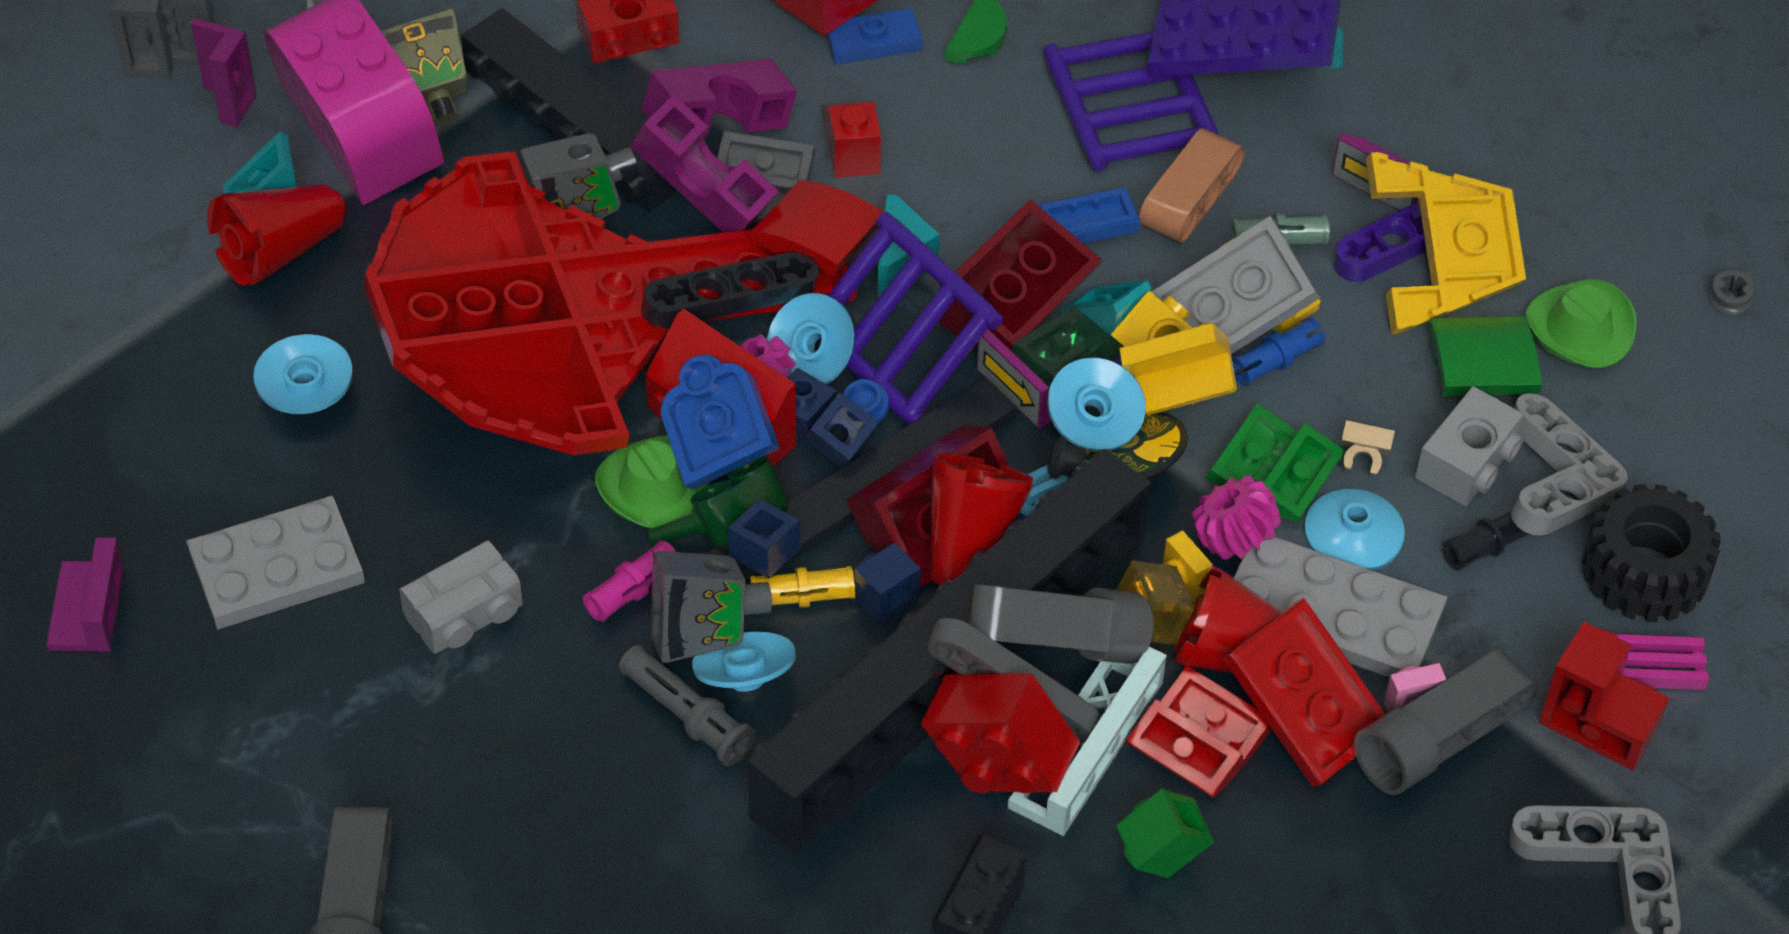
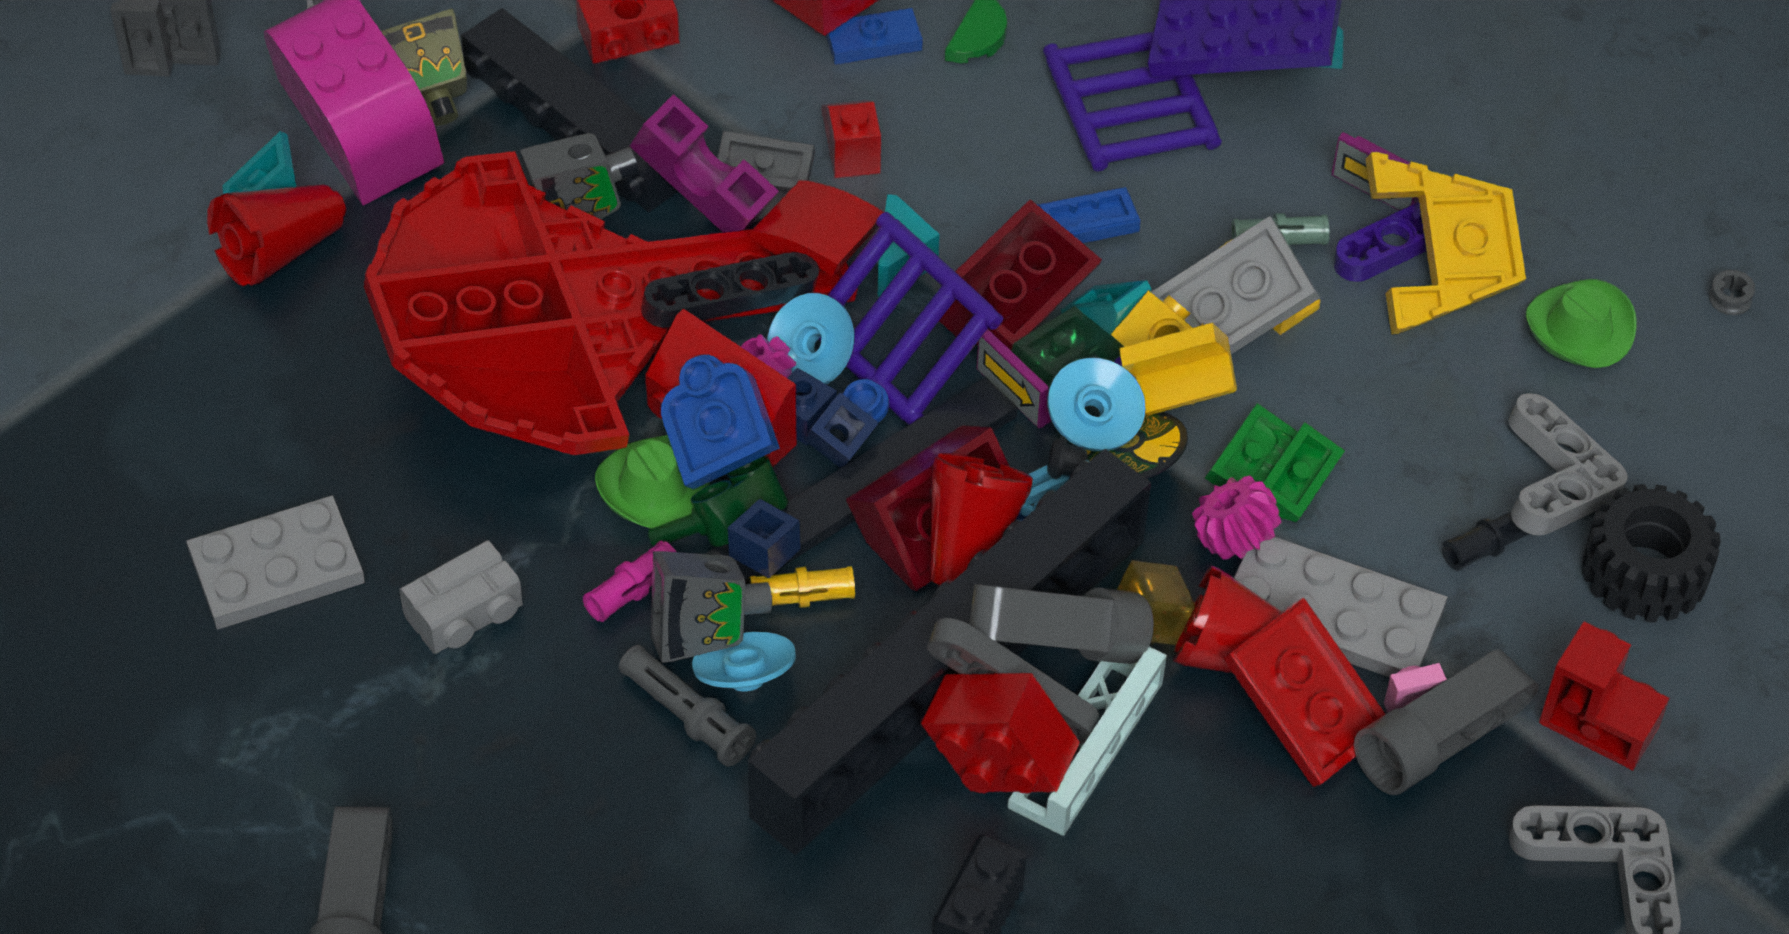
(87, 601): magenta panel -> none
(225, 68): magenta panel -> none
(303, 374): medium azure dish -> none
(748, 91): magenta arch -> none
(887, 582): dark blue plate -> none
(1164, 833): green brick -> none
(1189, 560): yellow plate -> none
(1191, 185): nougat beam -> none
(1200, 732): slope -> none
(1278, 351): blue pin -> none
(1365, 543): medium azure dish -> none
(1366, 440): tan tile -> none
(1470, 447): light grey brick -> none
(1486, 354): green slope -> none
(1667, 651): dark pink tile -> none

